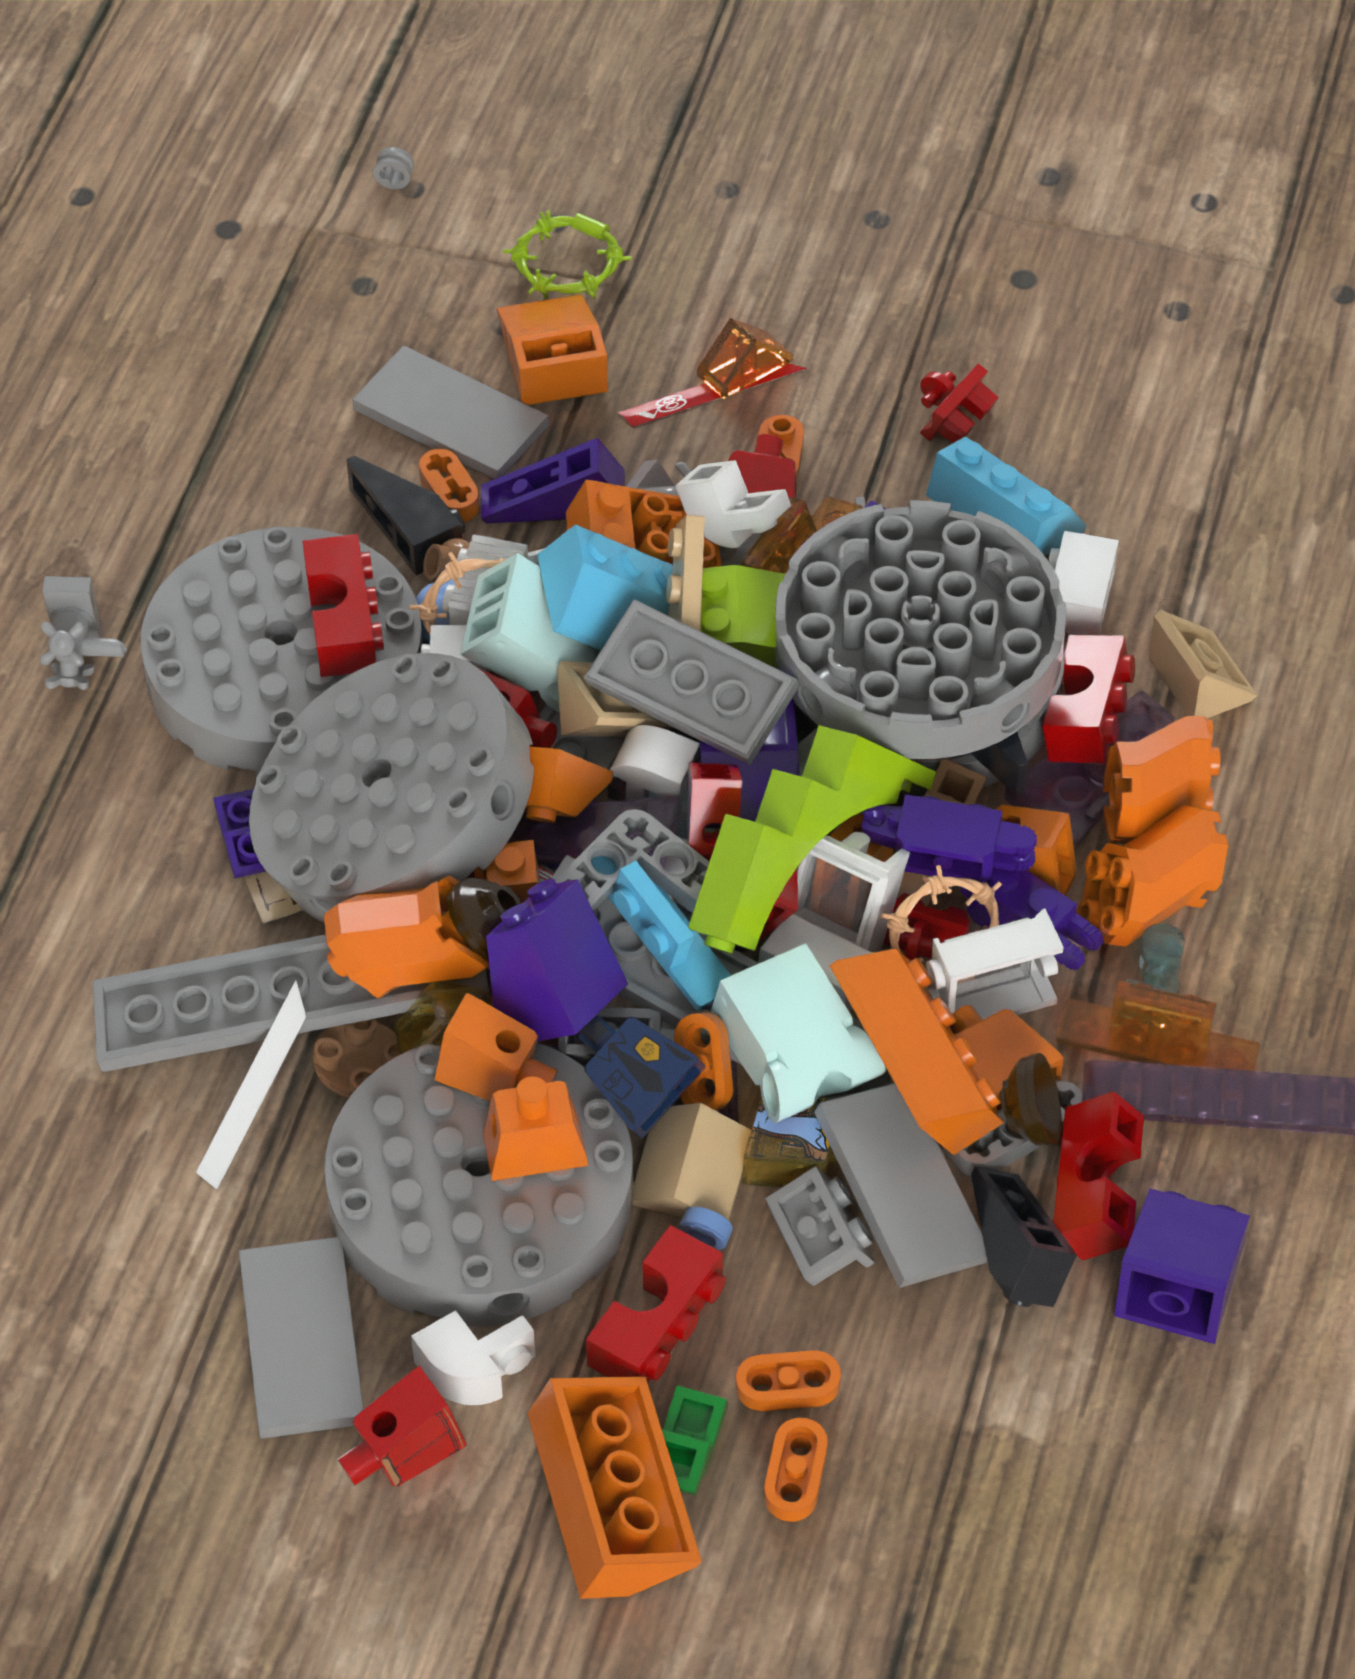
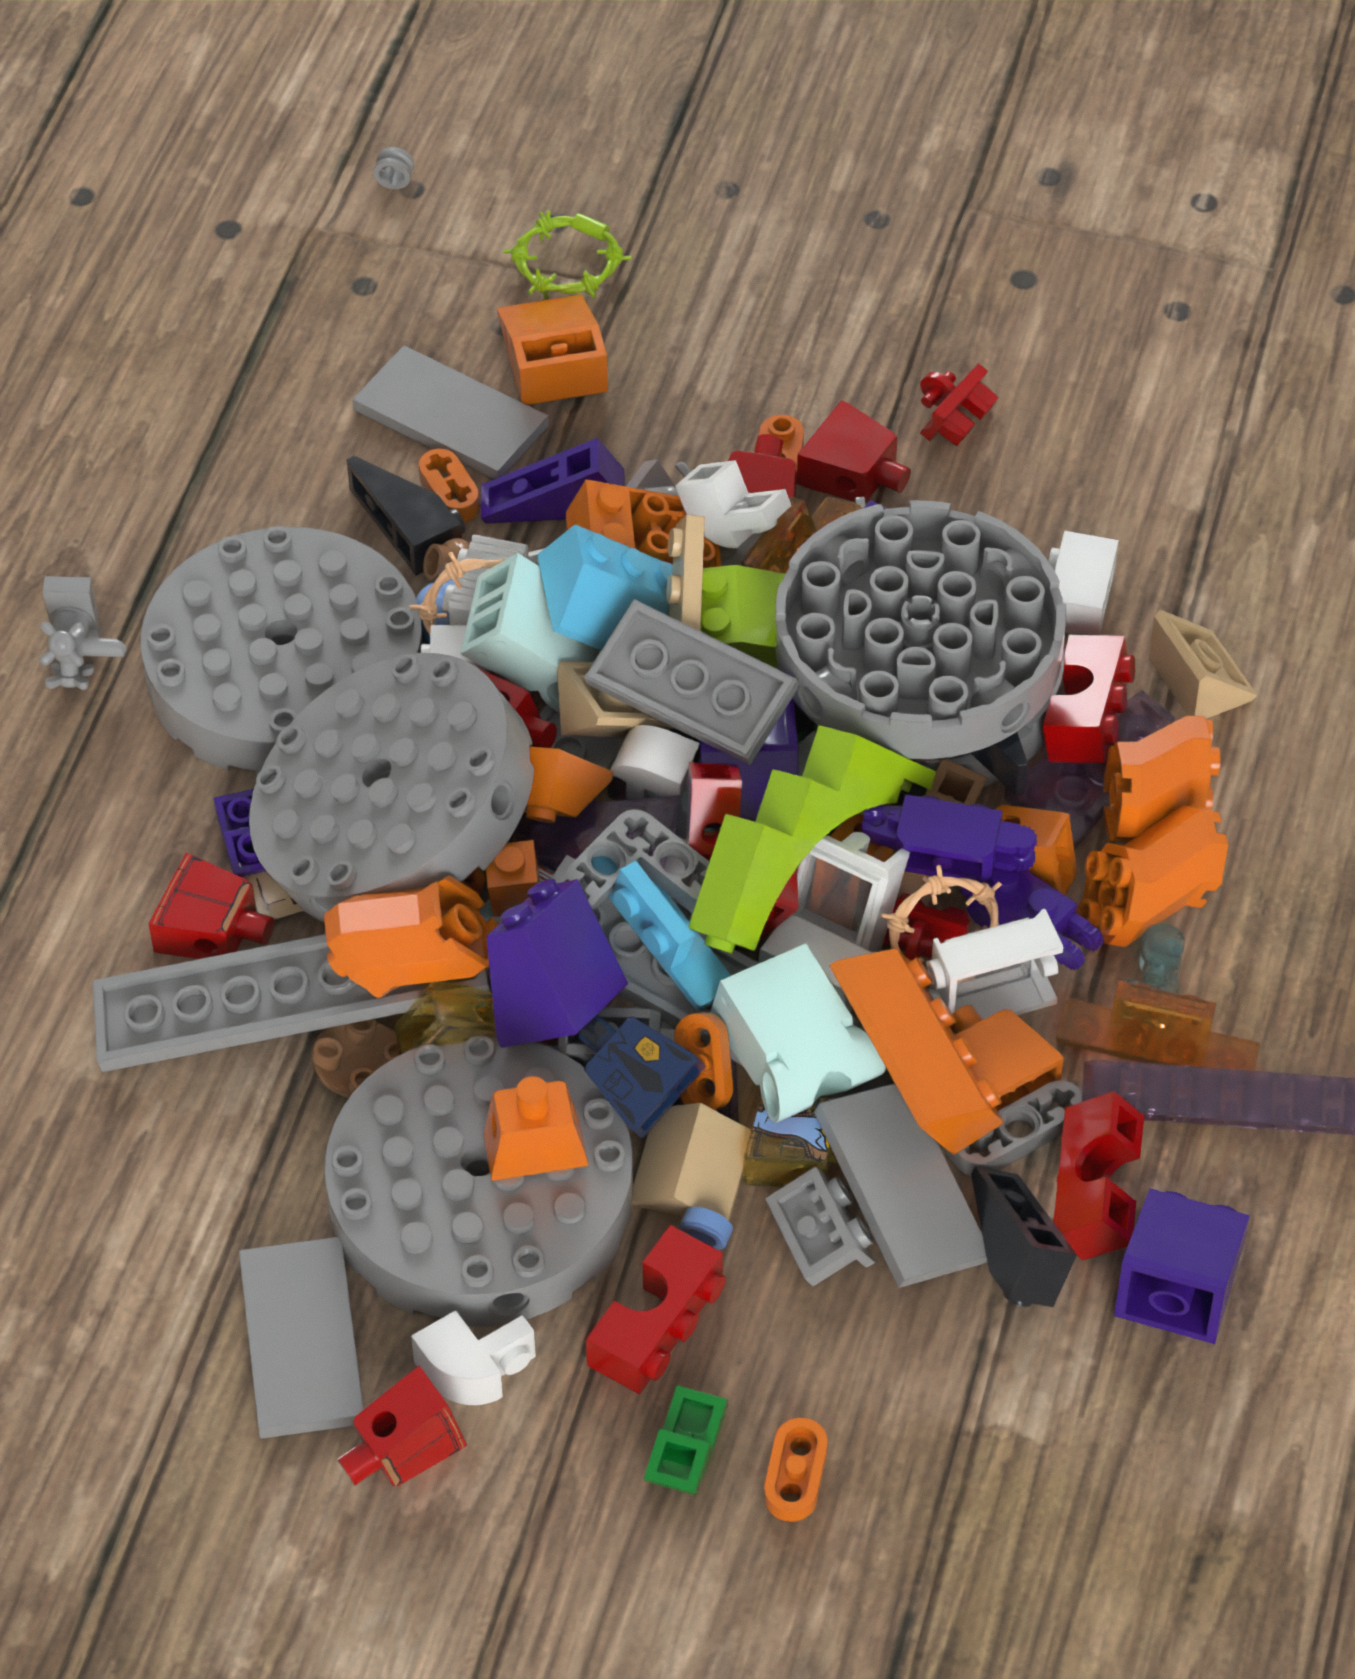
(206, 913): none -> red torso
(253, 1089): white sticker -> none
(337, 577): red arch -> none
(477, 909): dark brown piece -> none
(487, 1051): orange torso -> none
(612, 1485): orange slope -> none
(690, 398): red sticker -> none
(741, 358): clear orange slope -> none
(787, 1380): orange plate -> none
(851, 456): none -> red torso
(983, 483): medium azure slope -> none
(1033, 1101): dark brown piece -> none

